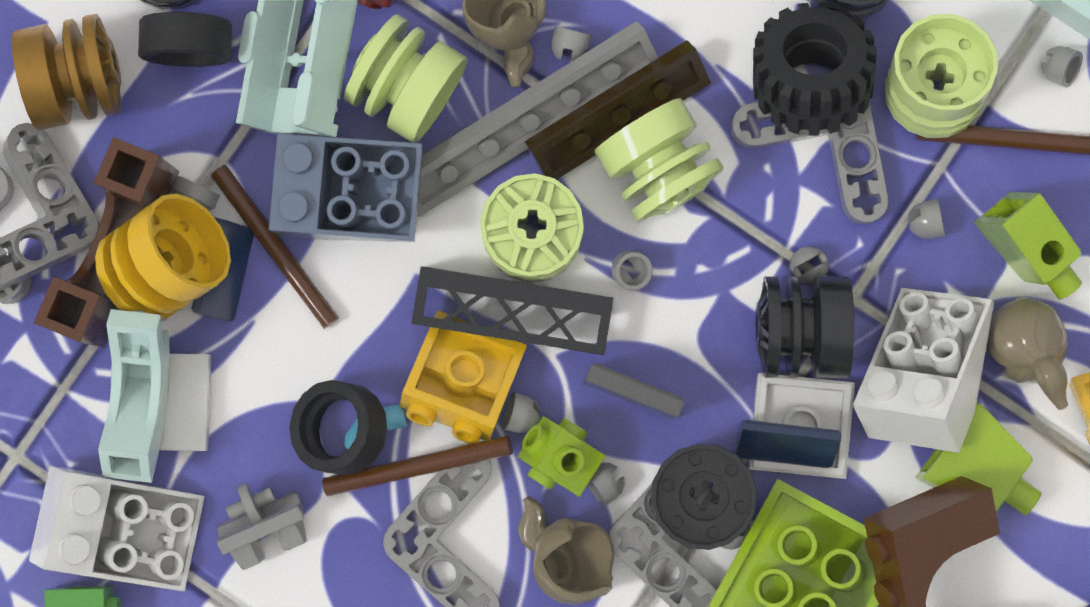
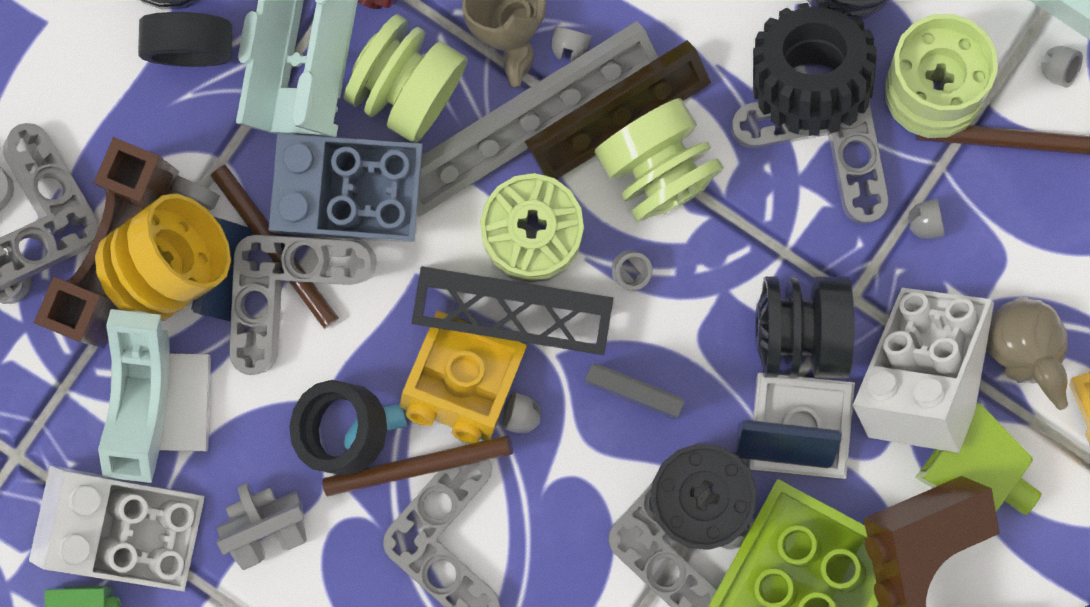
(57, 74): pearl gold wheel -> none
(269, 282): none -> light grey beam
(560, 455): lime brick -> none
(569, 555): dark tan hair -> none
(604, 485): light grey hinge -> none
(803, 256): light grey hinge -> none
(1032, 241): lime torso -> none

